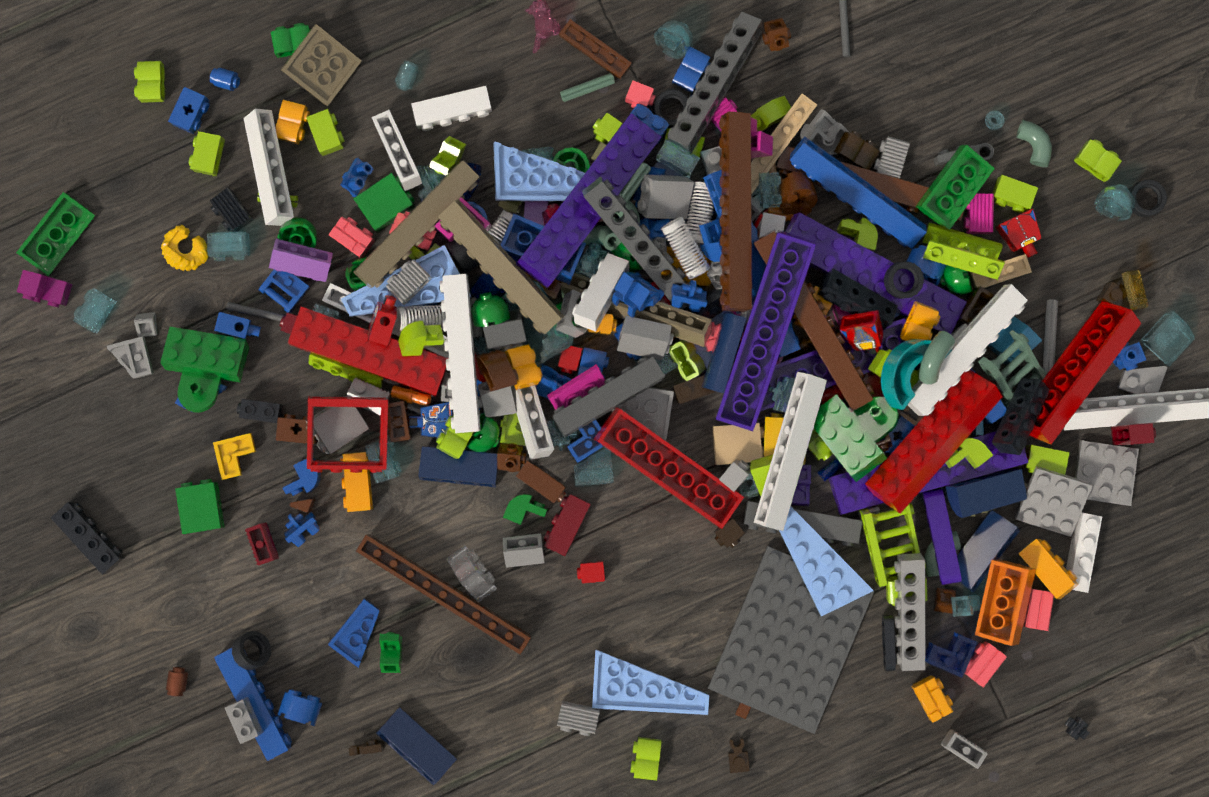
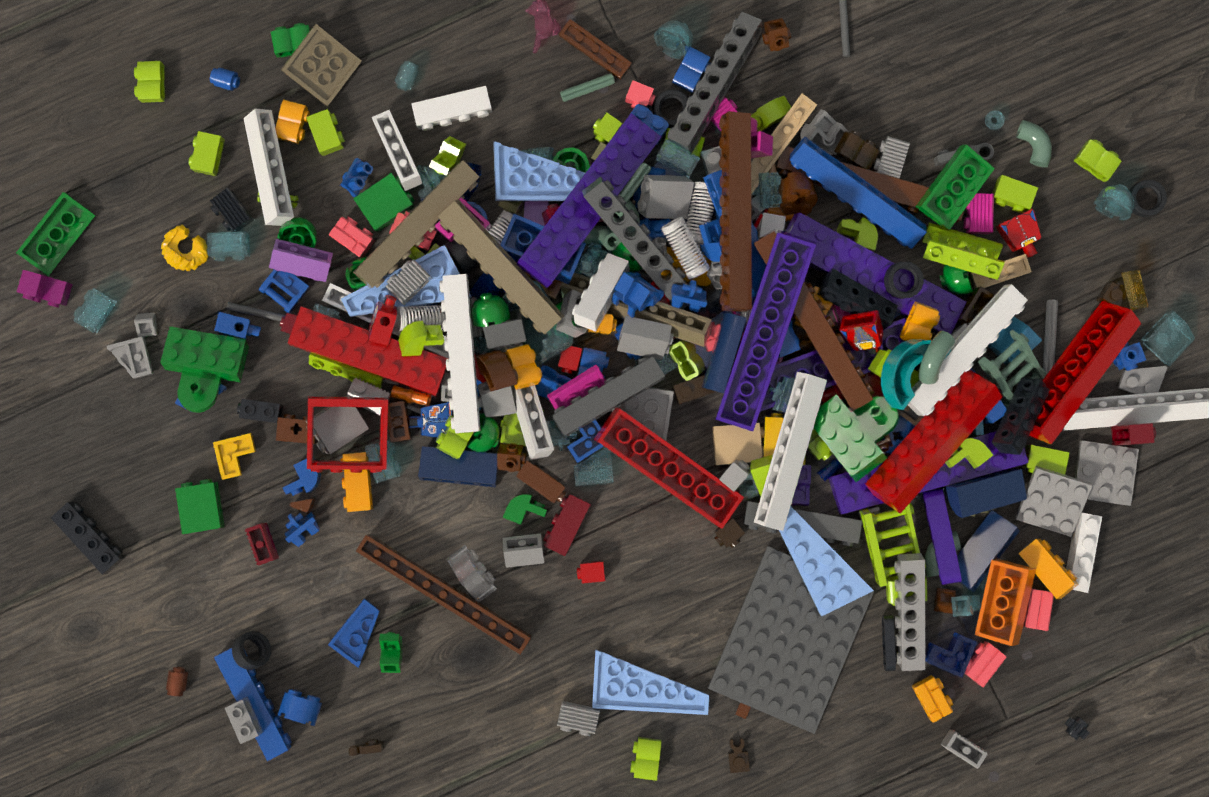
(189, 101): blue brick -> none
(416, 746): dark blue brick -> none
(931, 270): blue brick -> none

